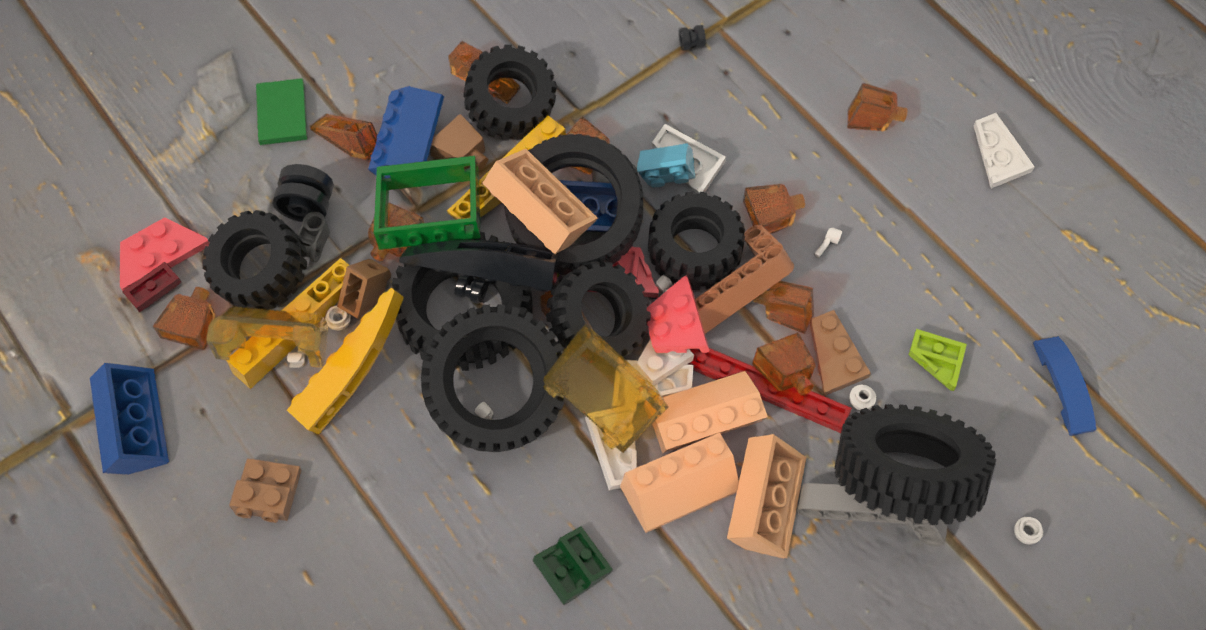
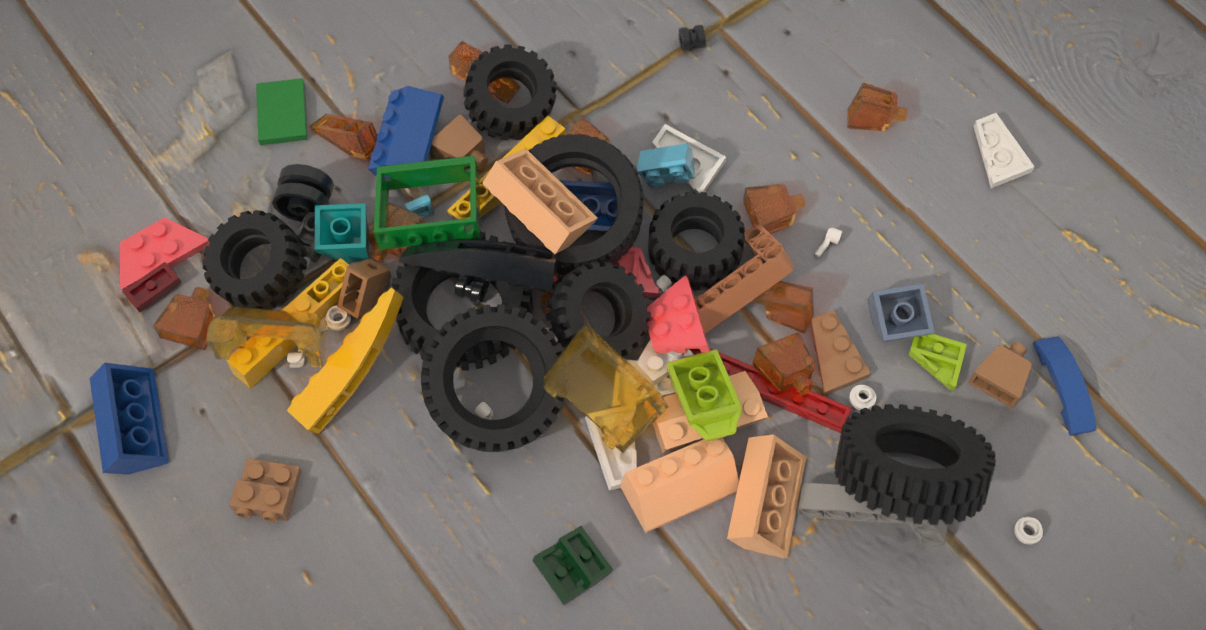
(342, 232): none -> teal slope
(420, 206): none -> medium azure tile
(706, 394): none -> lime slope
(901, 312): none -> sand blue slope
(1003, 374): none -> medium nougat torso

